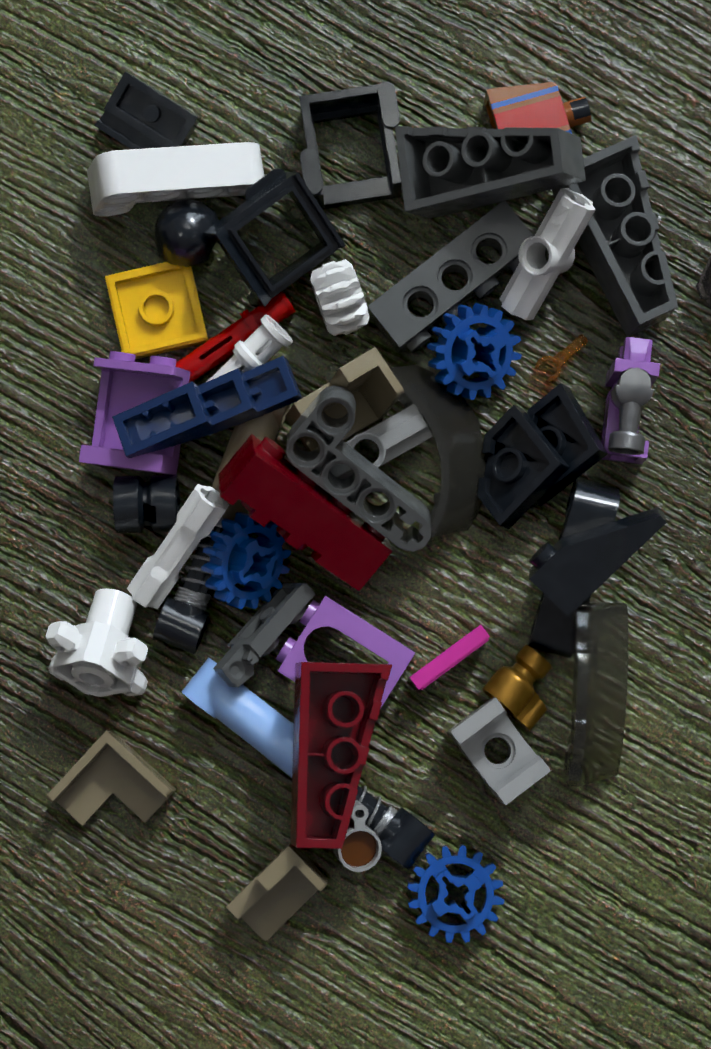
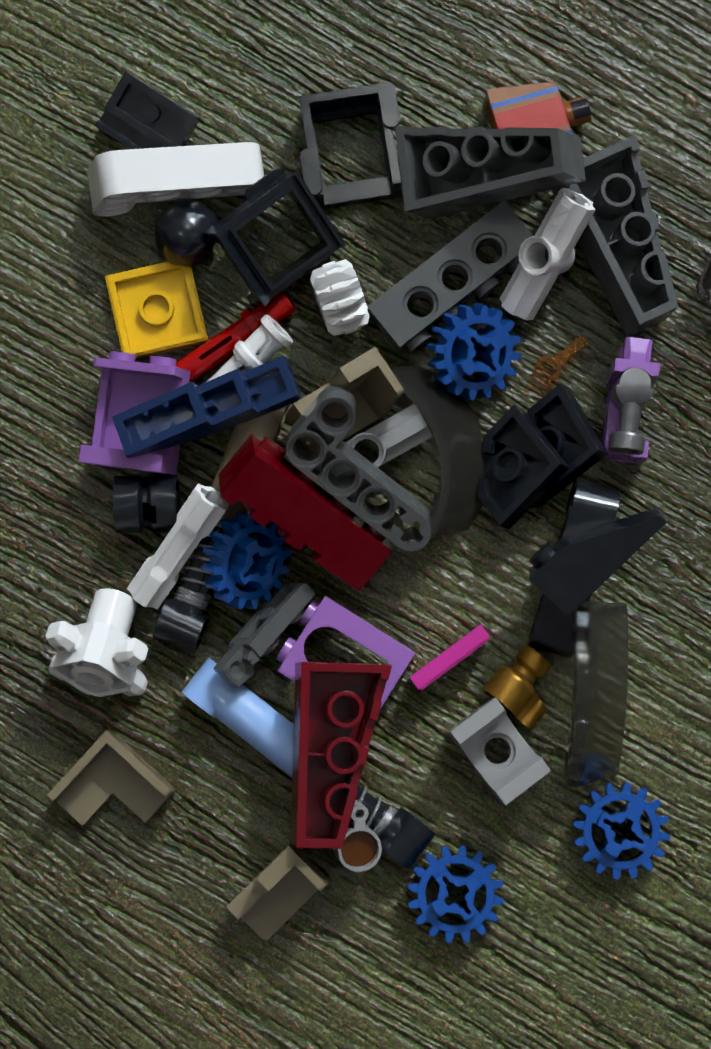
(630, 811): none -> blue gear

